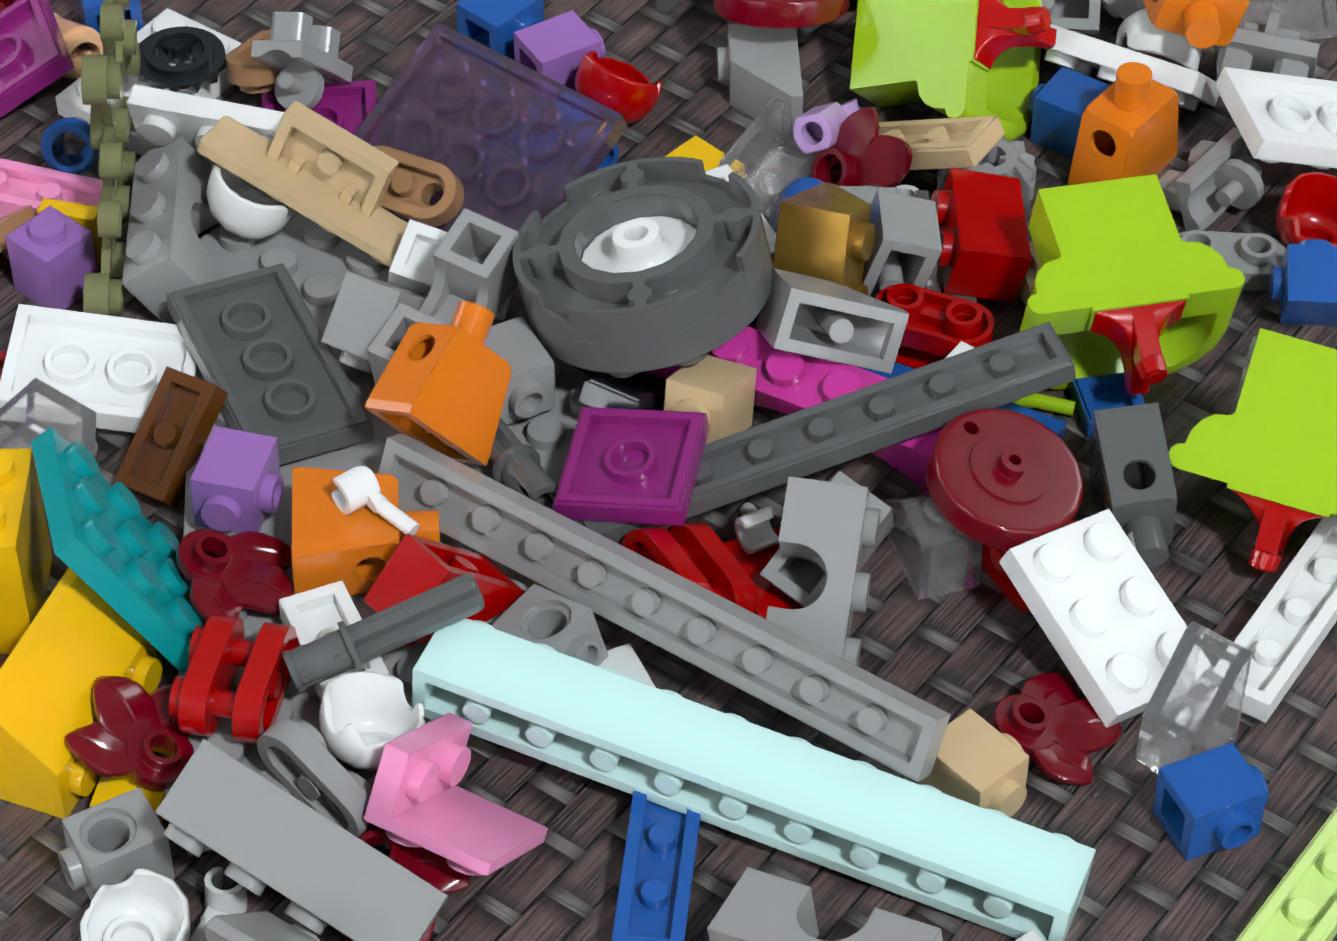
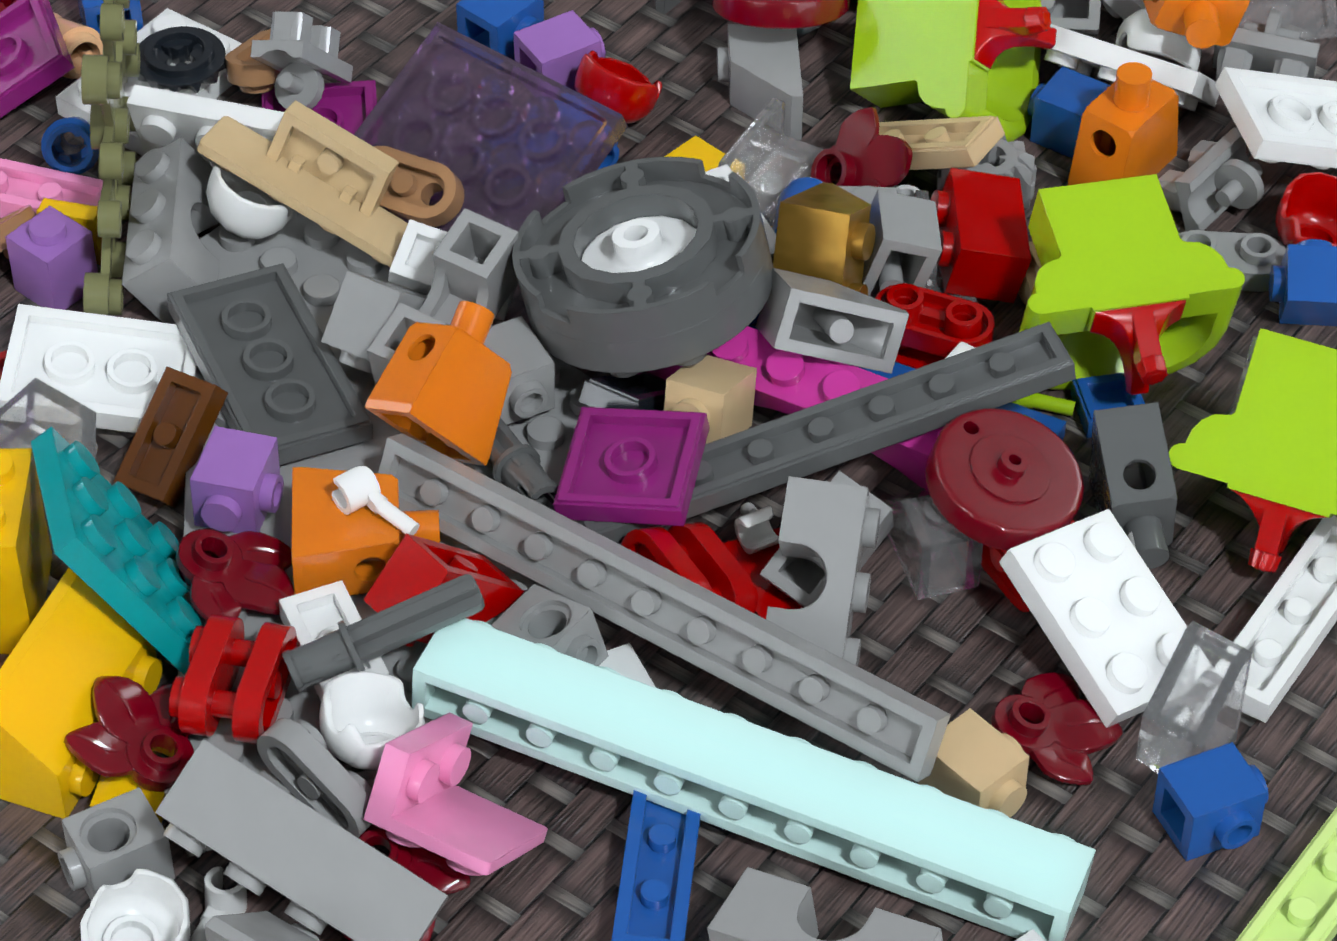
(821, 125): lavender bar -> none

